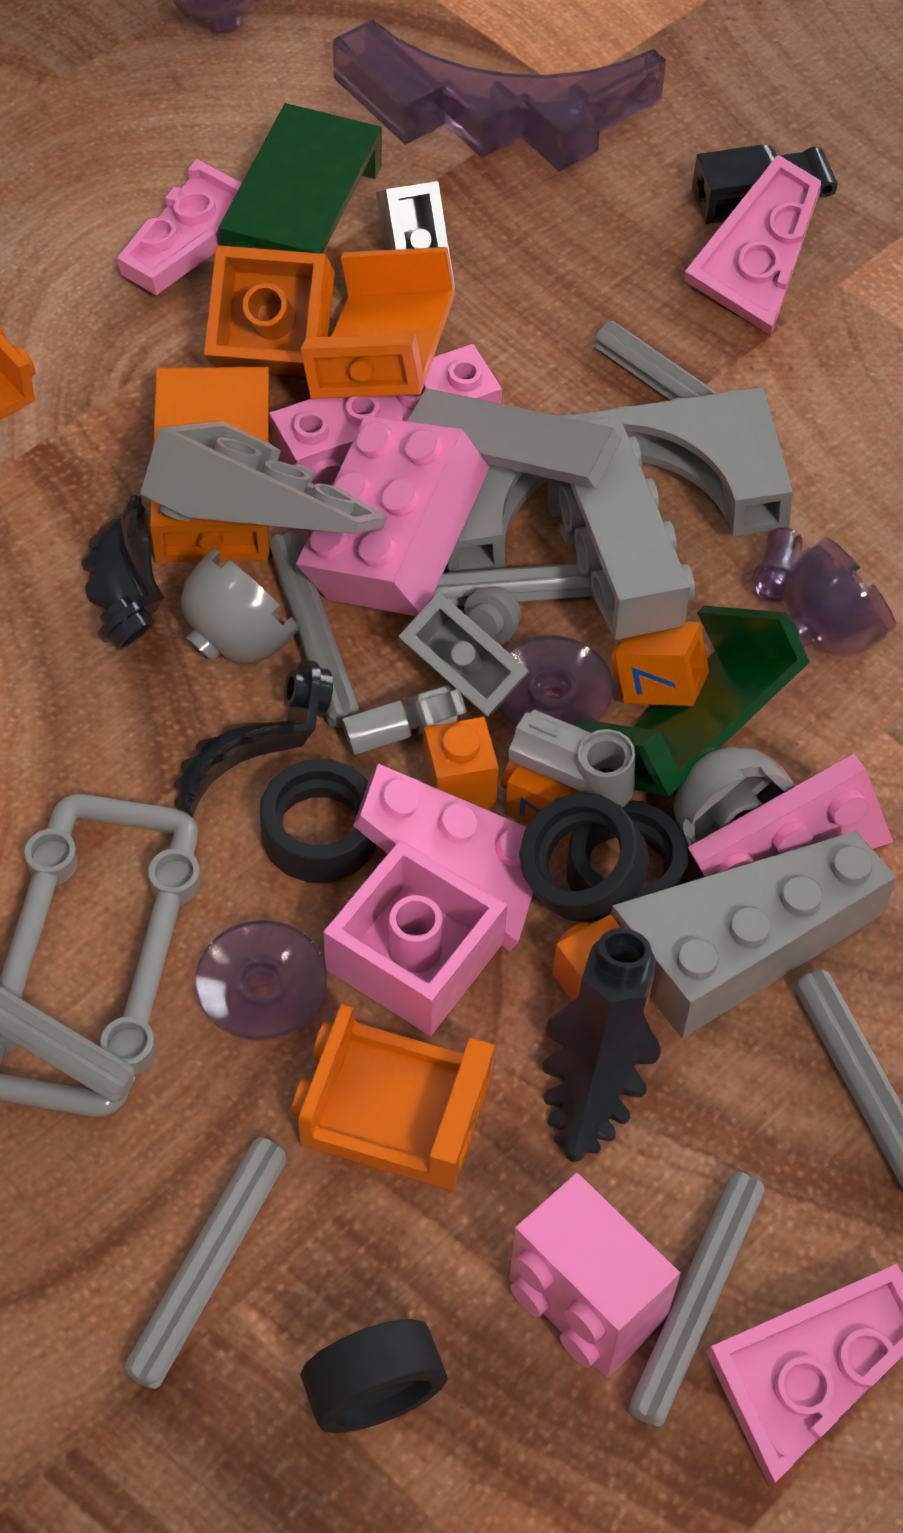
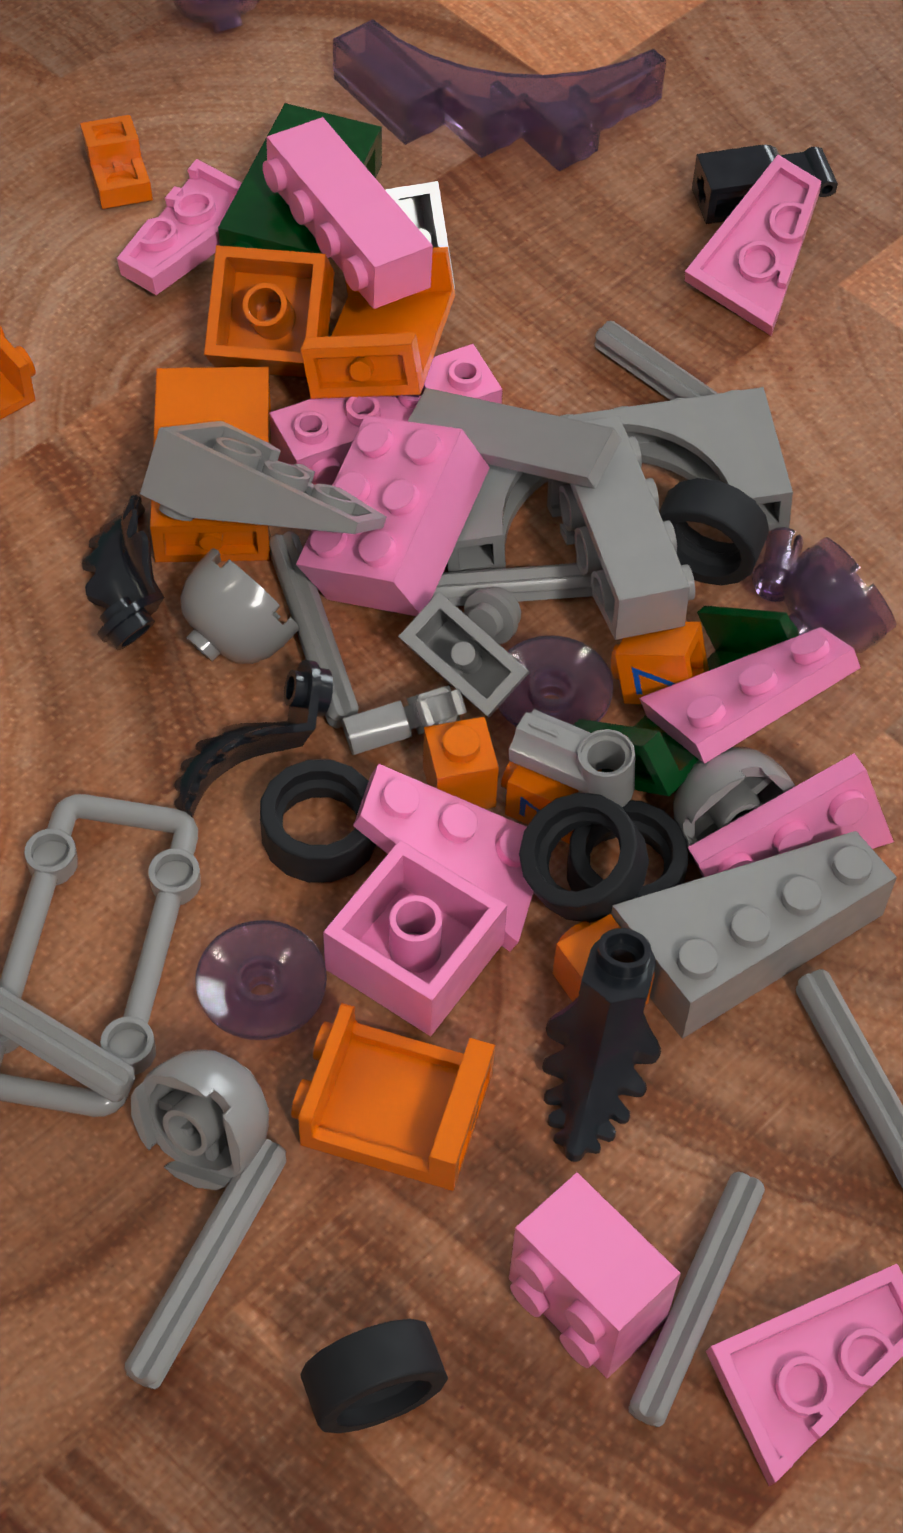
(116, 161): none -> orange slope
(202, 1115): none -> light grey cylinder
(348, 213): none -> bright pink brick
(723, 509): none -> black tyre
(746, 695): none -> bright pink wing

